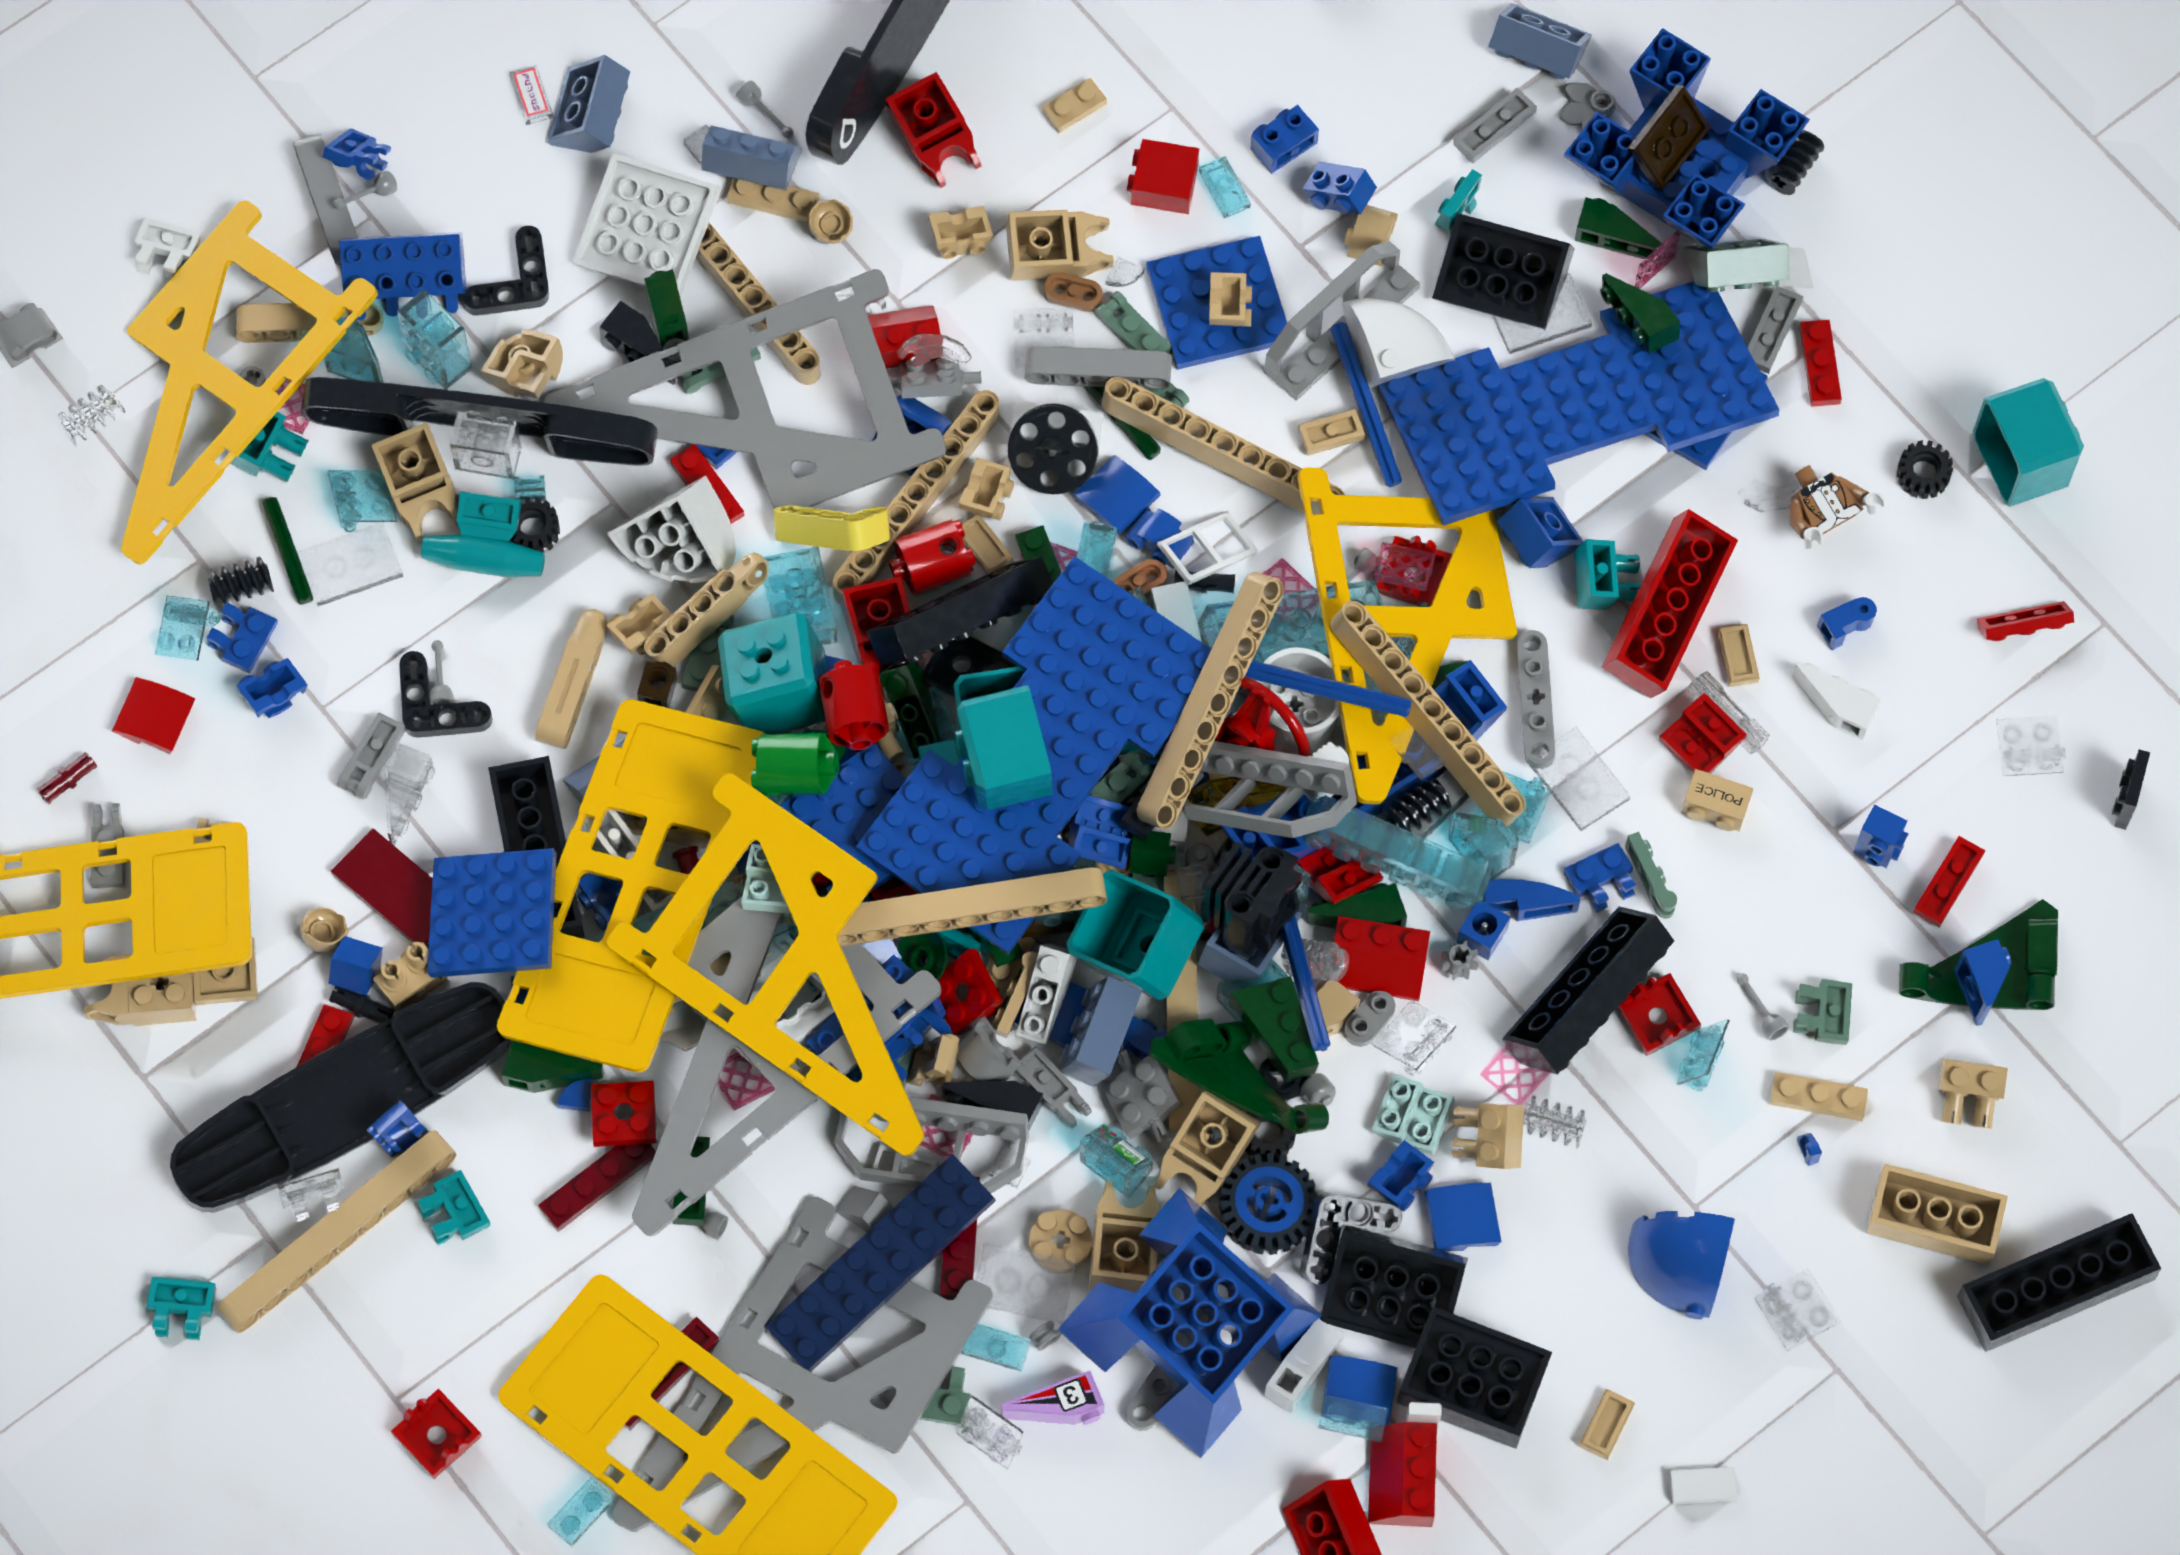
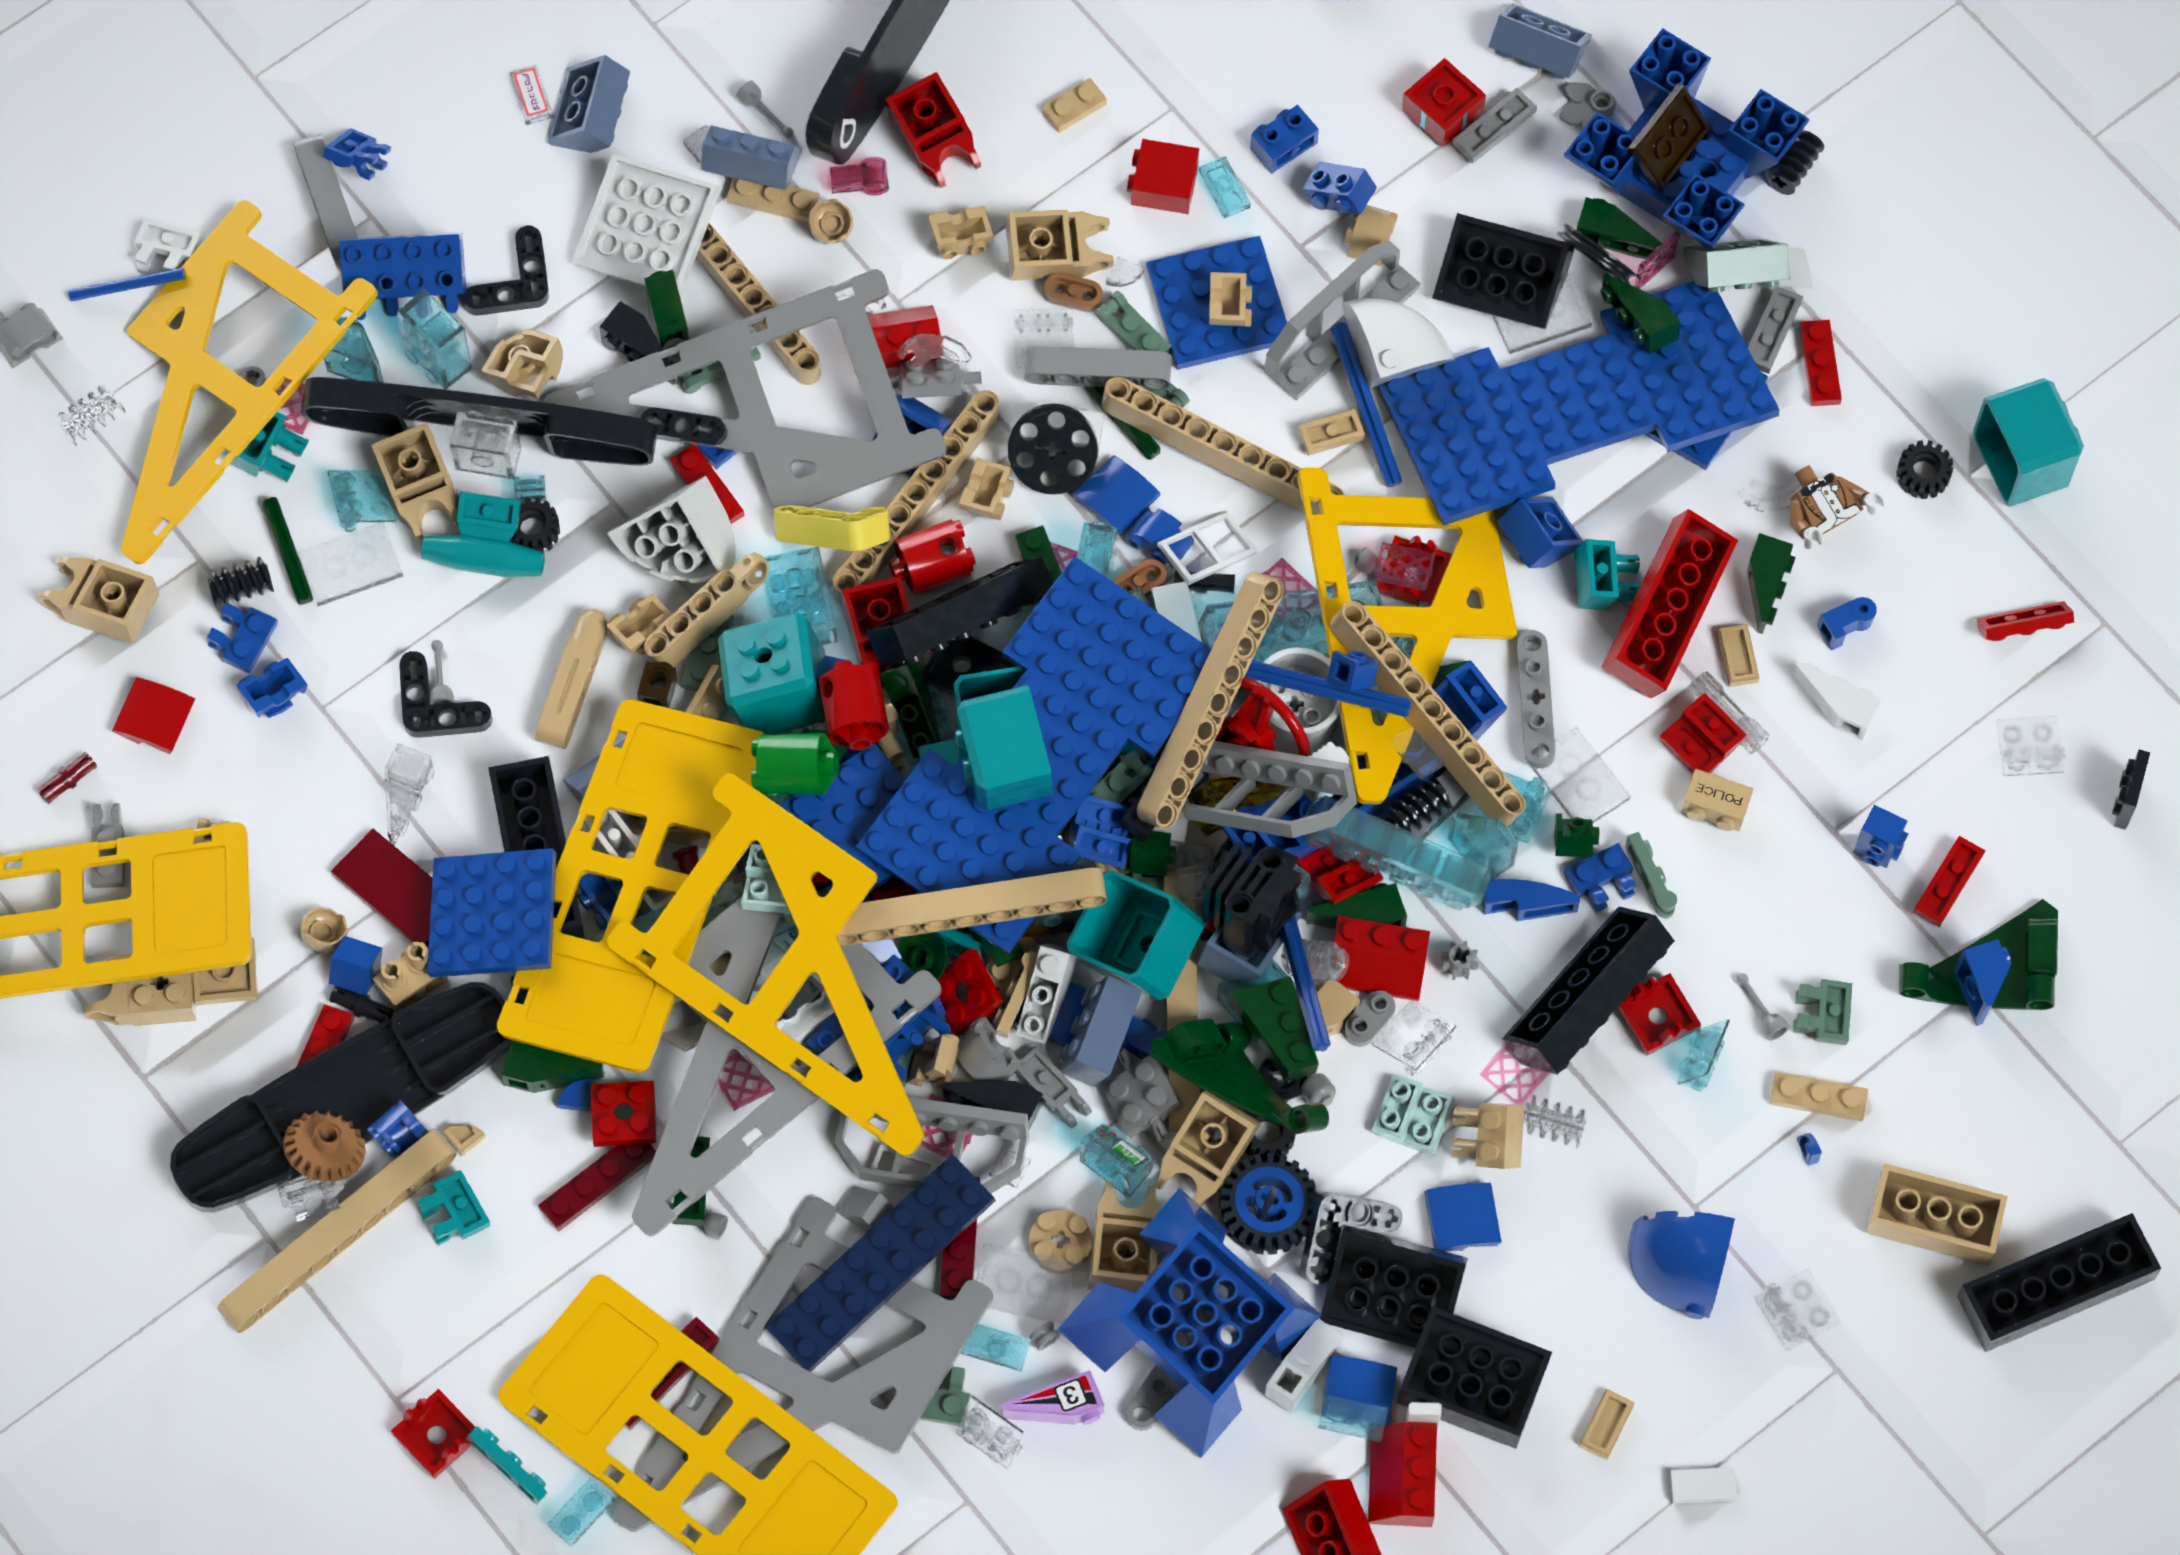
(103, 597): none -> tan brick
(127, 284): none -> blue bar
(180, 1297): teal plate -> none
(184, 627): clear light blue hinge -> none
(288, 322): tan piece -> none
(324, 1147): none -> medium nougat gear
(371, 755): light grey plate -> none
(382, 184): light grey hinge -> none
(463, 1137): none -> tan tile
(508, 1464): none -> teal plate
(706, 422): none -> black beam
(869, 177): none -> clear pink piece
(985, 545): tan tile -> none
(1352, 670): none -> blue brick
(1402, 1176): blue cylinder -> none
(1443, 102): none -> red container
(1462, 200): teal plate -> none
(1484, 929): blue piece -> none
(1575, 837): none -> dark green brick
(1596, 253): none -> black wedge
(1765, 574): none -> dark green slope
(1964, 1078): tan brick -> none

